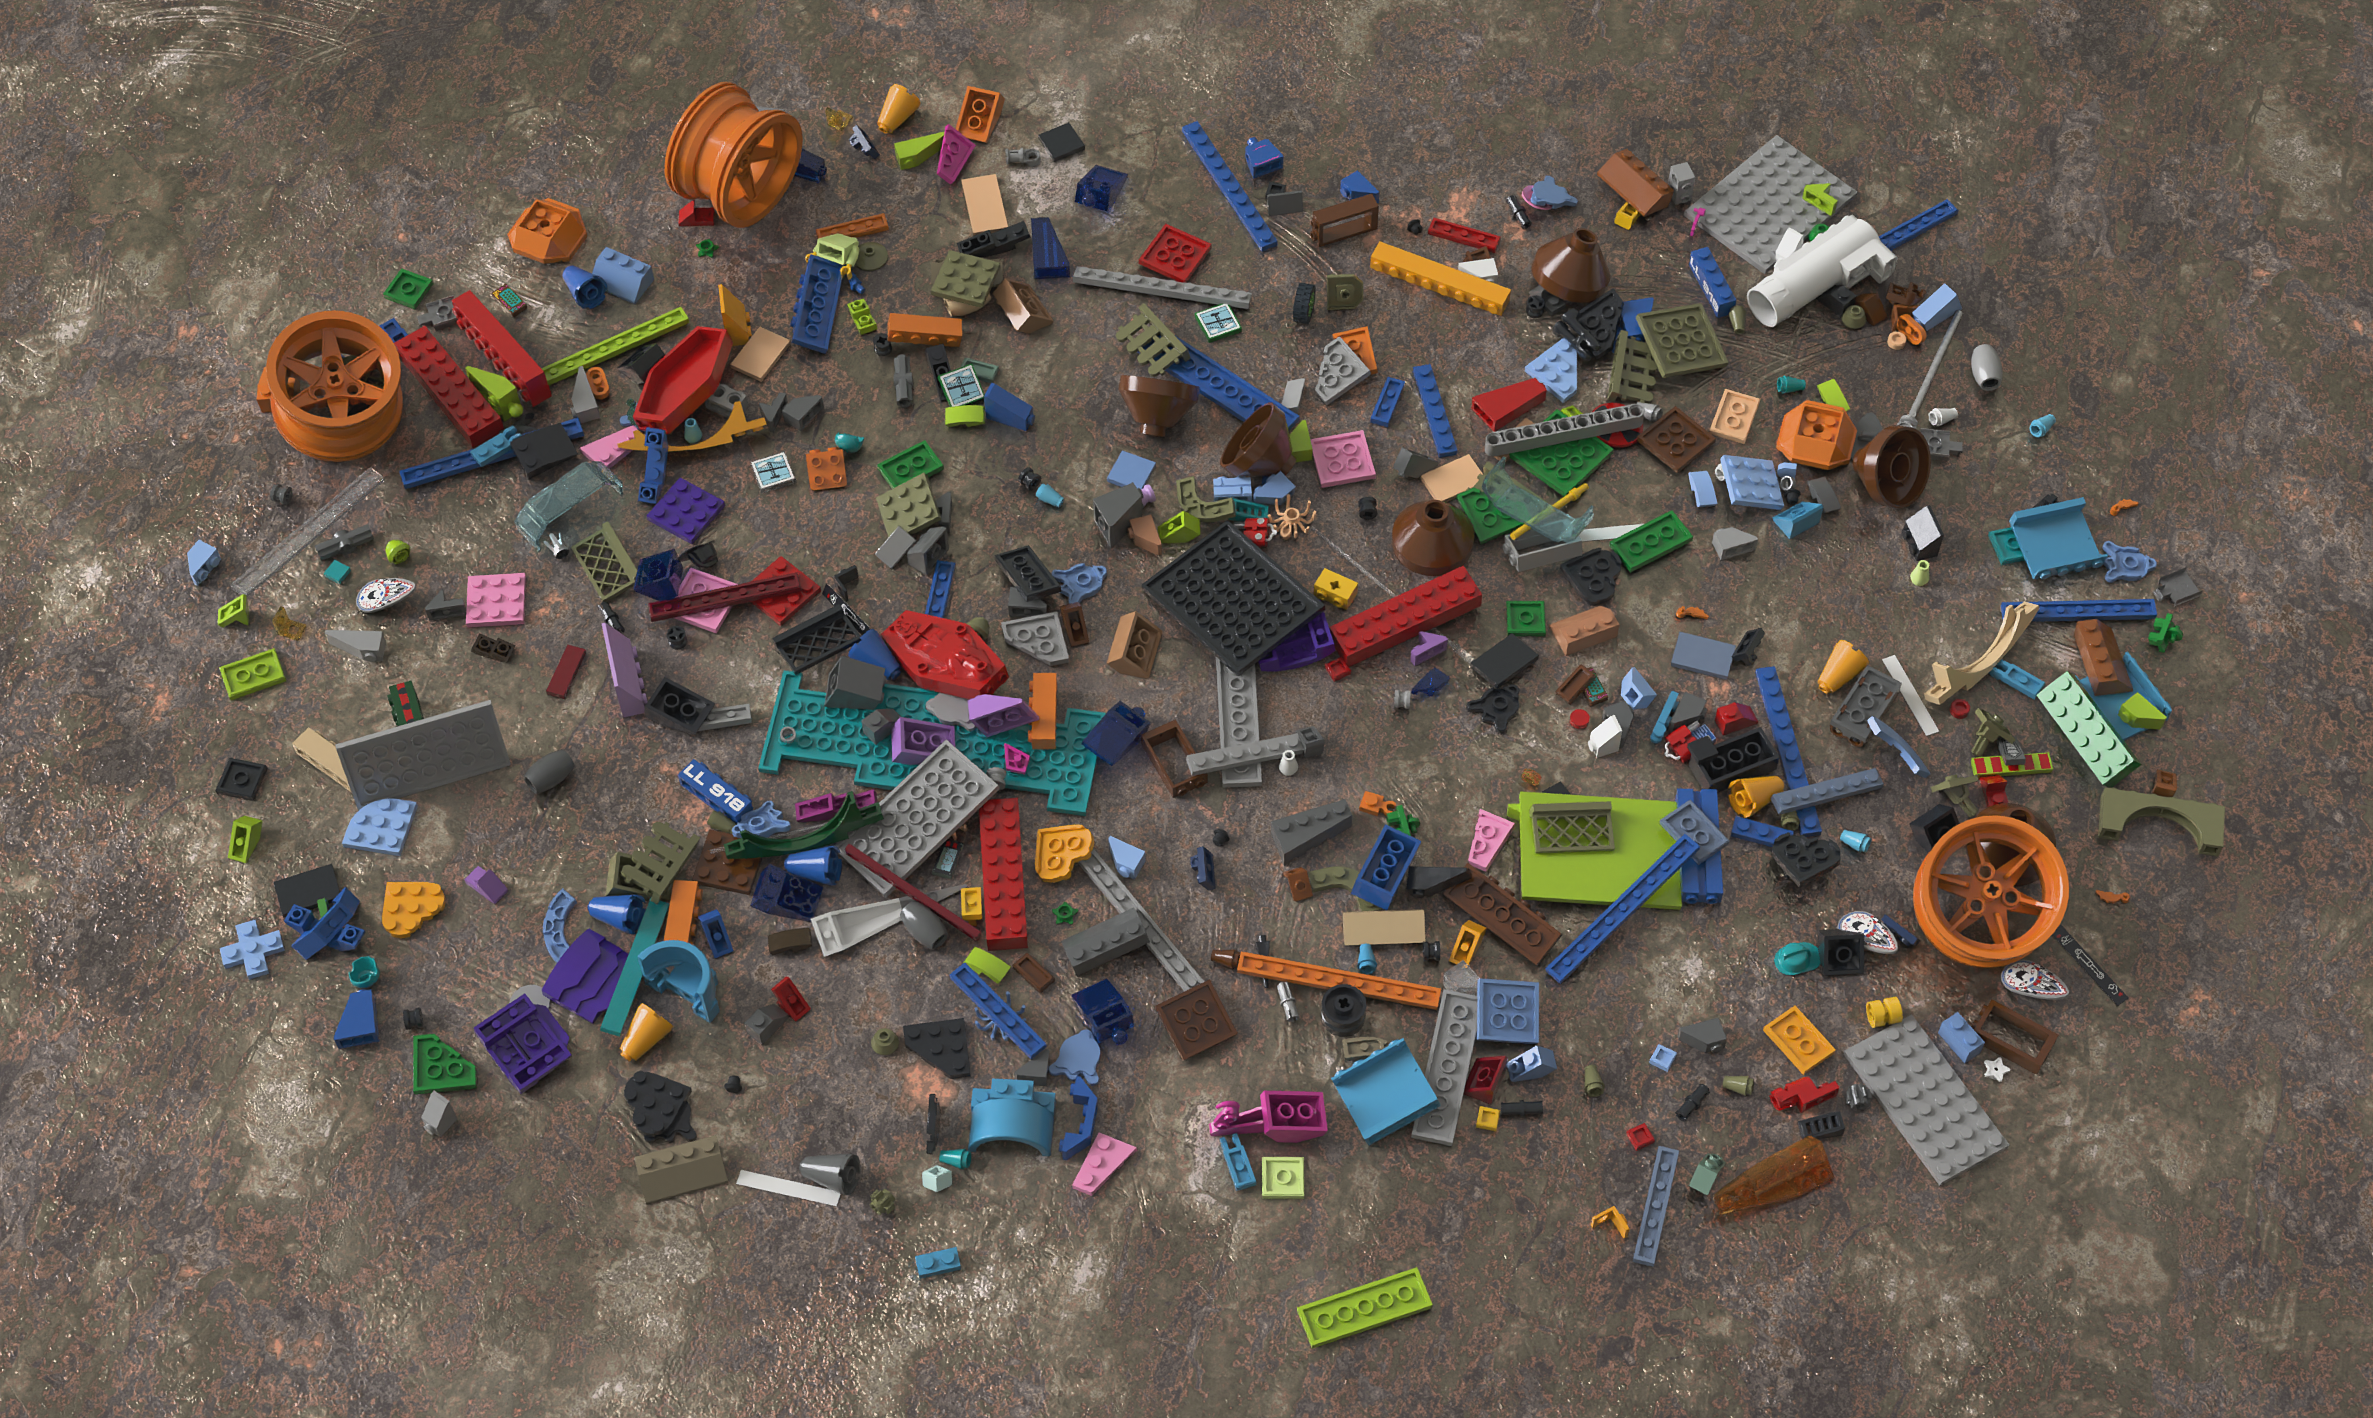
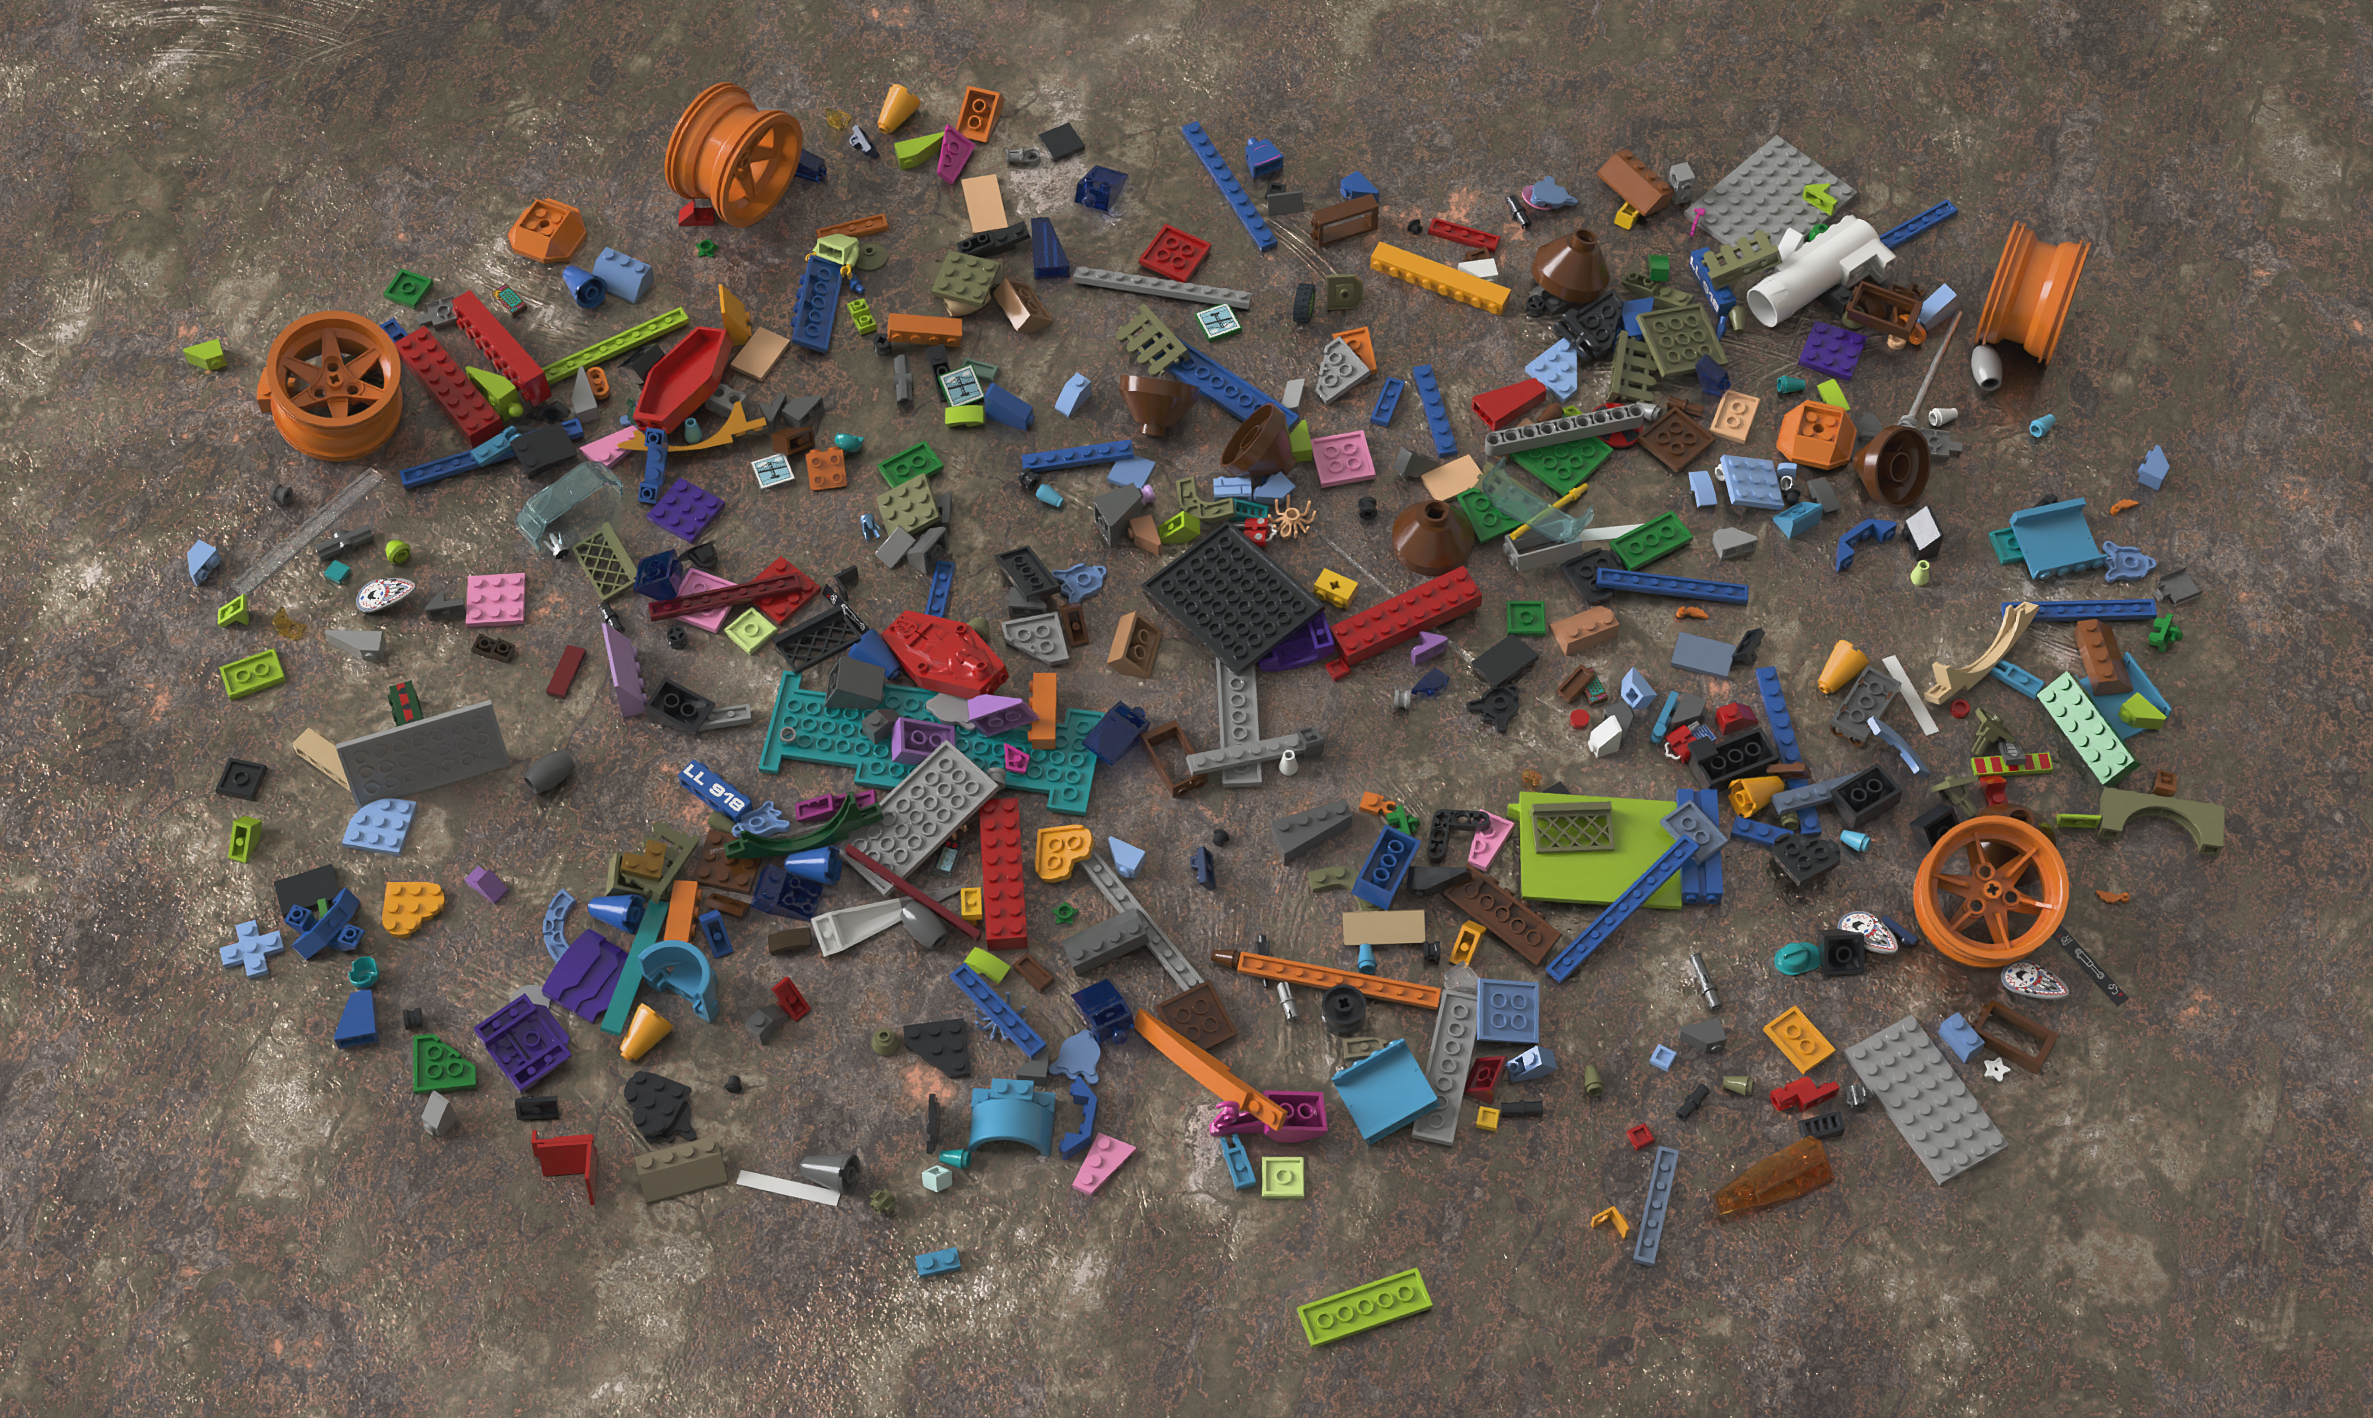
(206, 355): none -> lime slope
(537, 1107): none -> black hinge
(553, 412): none -> black slope
(568, 1156): none -> red piece
(645, 866): none -> pearl gold plate
(722, 903): none -> reddish brown plate
(750, 631): none -> yellowish green tile
(792, 440): none -> reddish brown slope
(868, 522): none -> flat silver piece
(1073, 395): none -> light blue slope
(1078, 456): none -> blue plate
(1208, 1070): none -> orange slope
(1299, 883): dark orange bracket -> none
(1449, 824): none -> black beam
(1552, 412): none -> reddish brown cone
(1658, 267): none -> green slope
(1663, 296): none -> olive slope
(1672, 585): none -> blue tile
(1686, 406): none -> reddish brown axle
(1707, 1173): sand green slope -> none
(1708, 988): none -> dark grey pin
(1712, 376): none -> clear blue slope
(1721, 327): none -> blue bar
(1741, 268): none -> olive fence
(1789, 771): none -> reddish brown plate
(1832, 350): none -> dark purple plate
(1866, 796): none -> black slope
(1879, 529): none -> blue slope
(1882, 1012): yellow wheel -> none
(1888, 297): none -> reddish brown window
(2032, 292): none -> orange wheel
(2078, 820): none -> lime slope
(2155, 469): none -> medium blue slope

